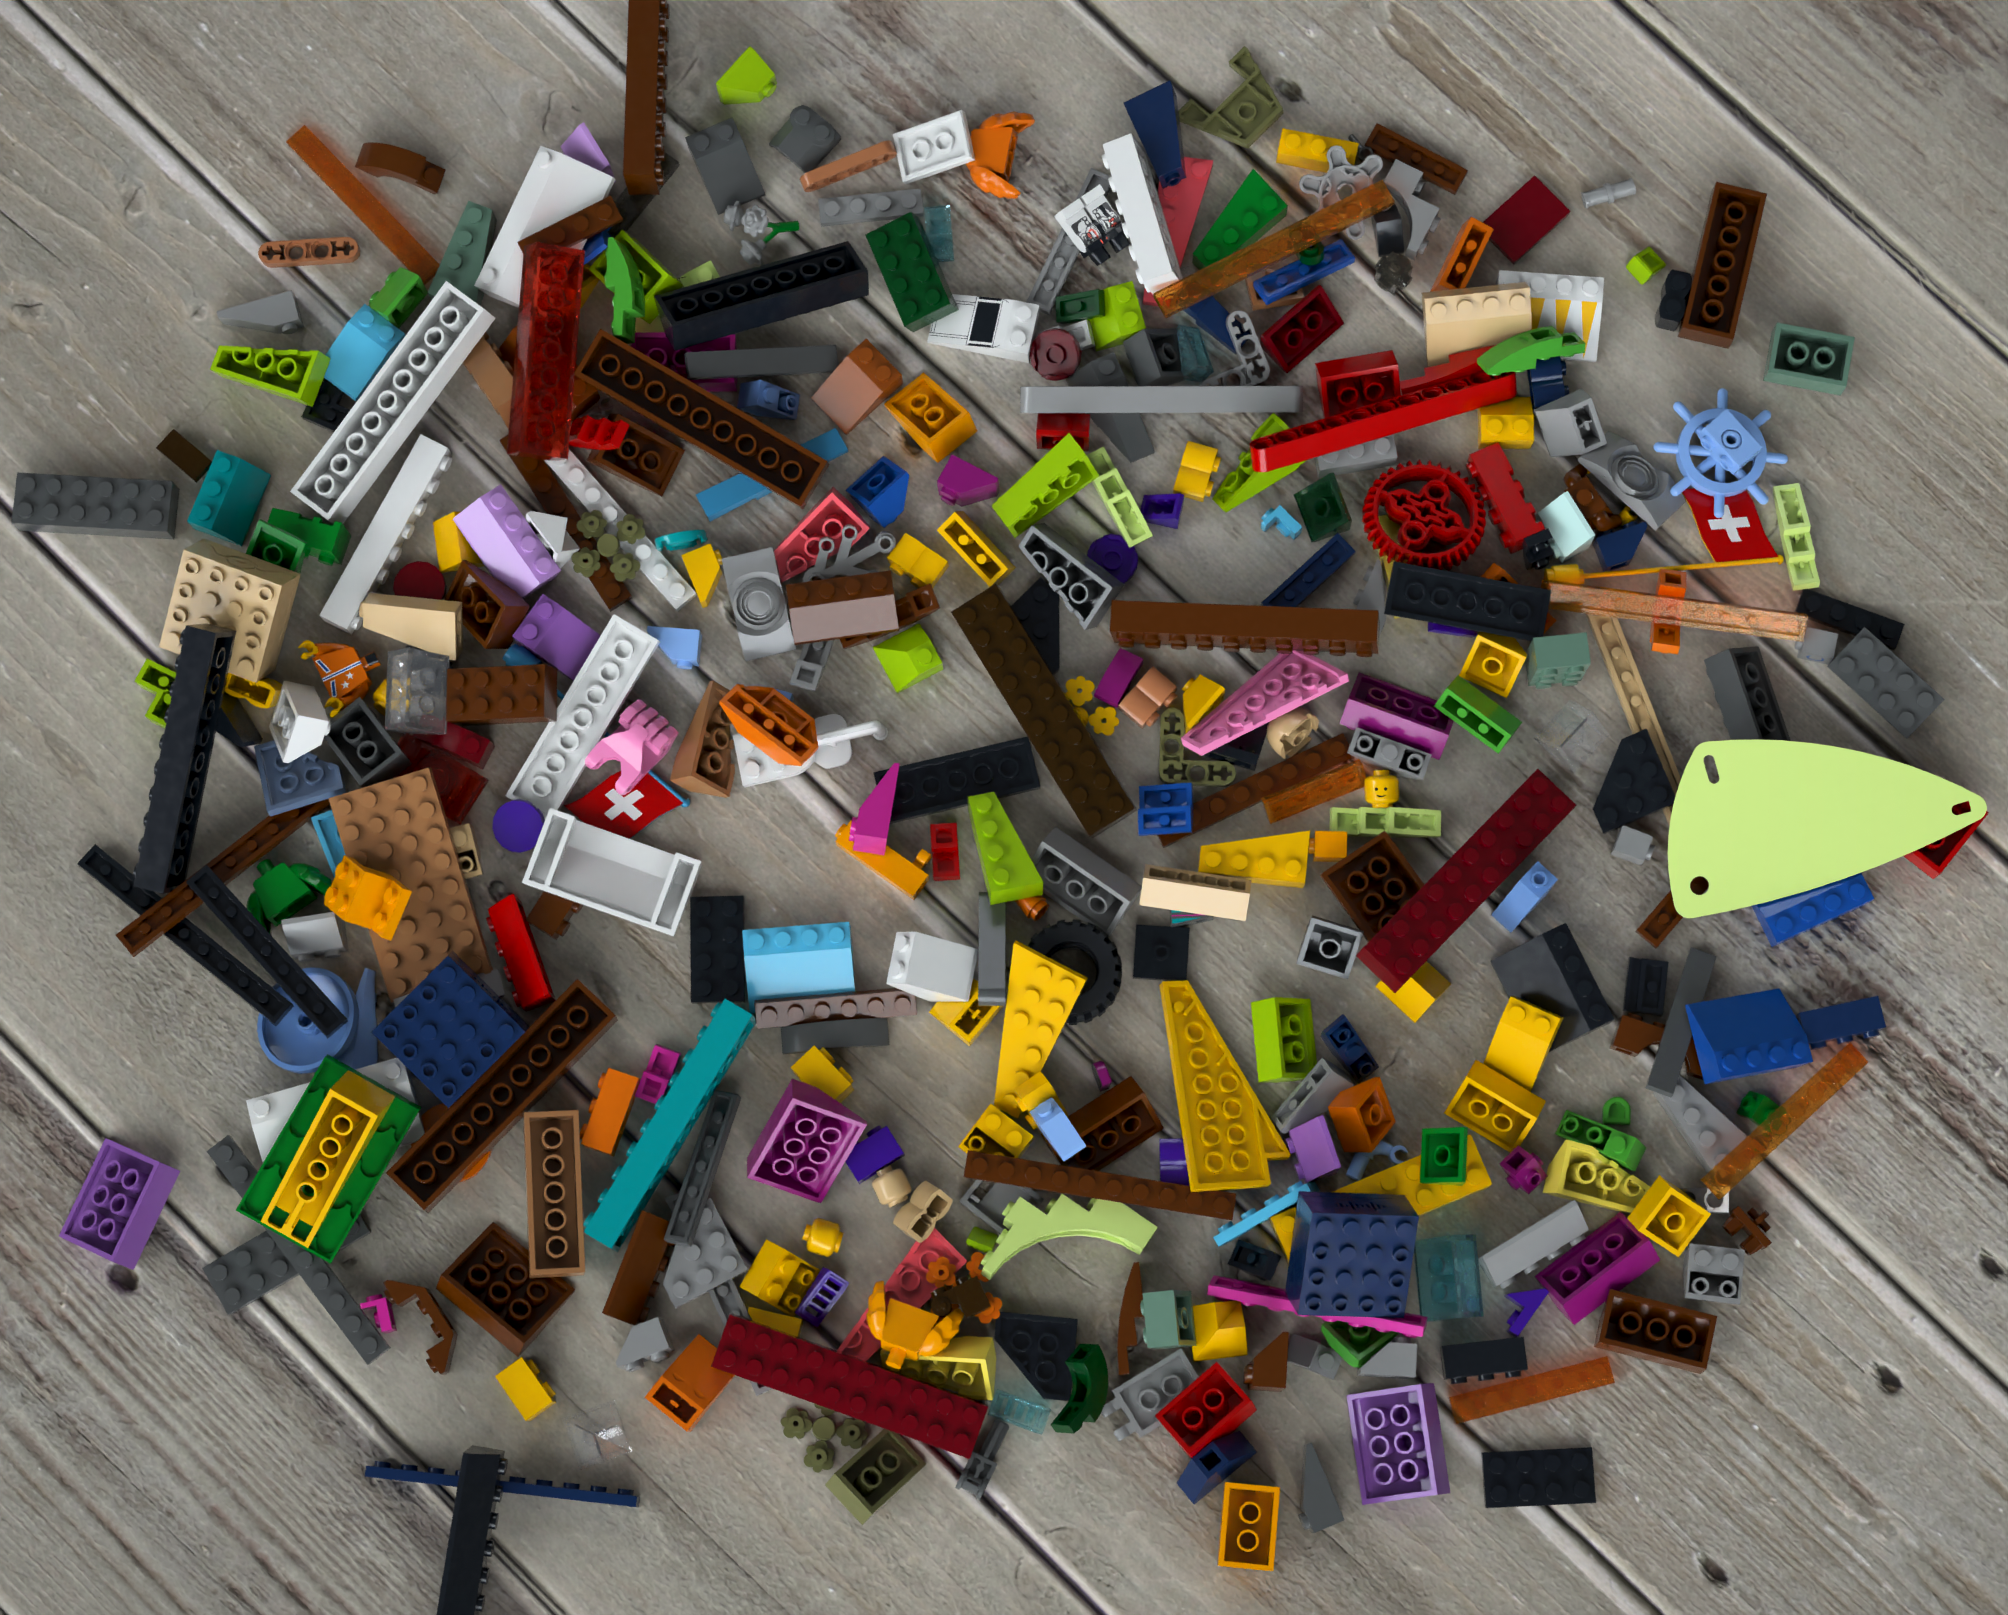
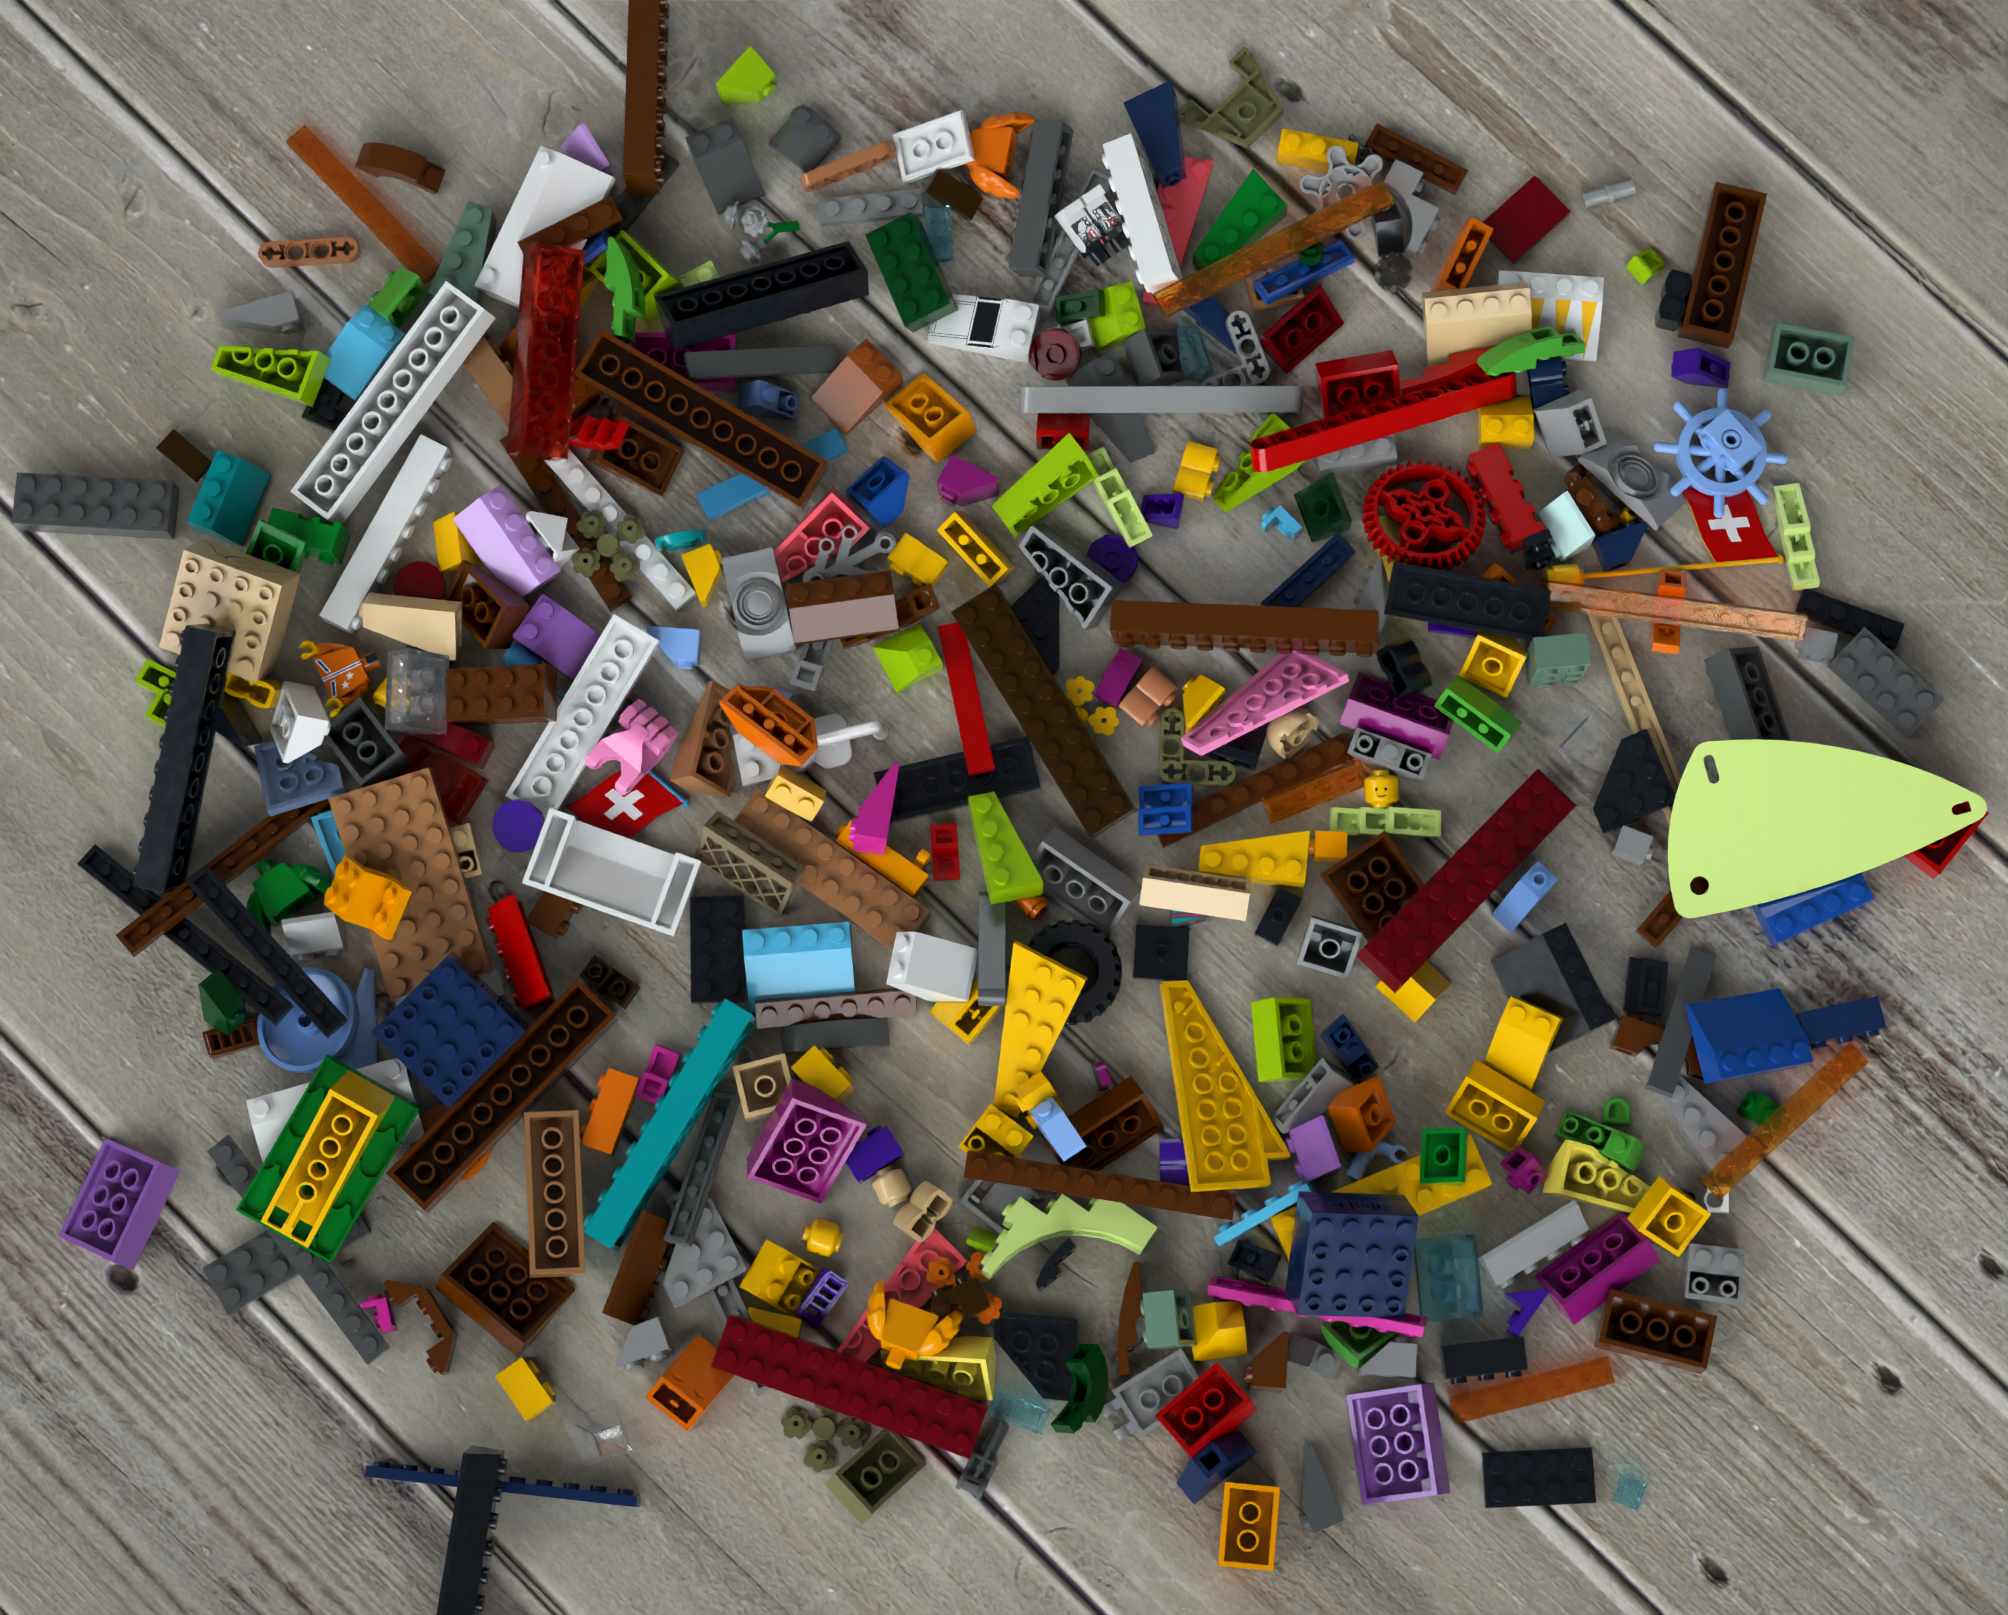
(221, 1003): none -> dark green slope
(226, 1050): none -> reddish brown slope
(609, 982): none -> dark brown slope
(754, 854): none -> dark tan fence
(762, 1085): none -> tan brick
(795, 793): none -> yellow brick
(835, 874): none -> medium nougat brick
(954, 194): none -> dark brown slope
(966, 699): none -> red tile
(1040, 198): none -> dark grey brick
(1050, 1272): none -> black slope
(1278, 916): none -> black plate
(1404, 668): none -> black brick
(1628, 1492): none -> clear light blue slope
(1700, 368): none -> dark purple slope
(1756, 1238): reddish brown hips -> none

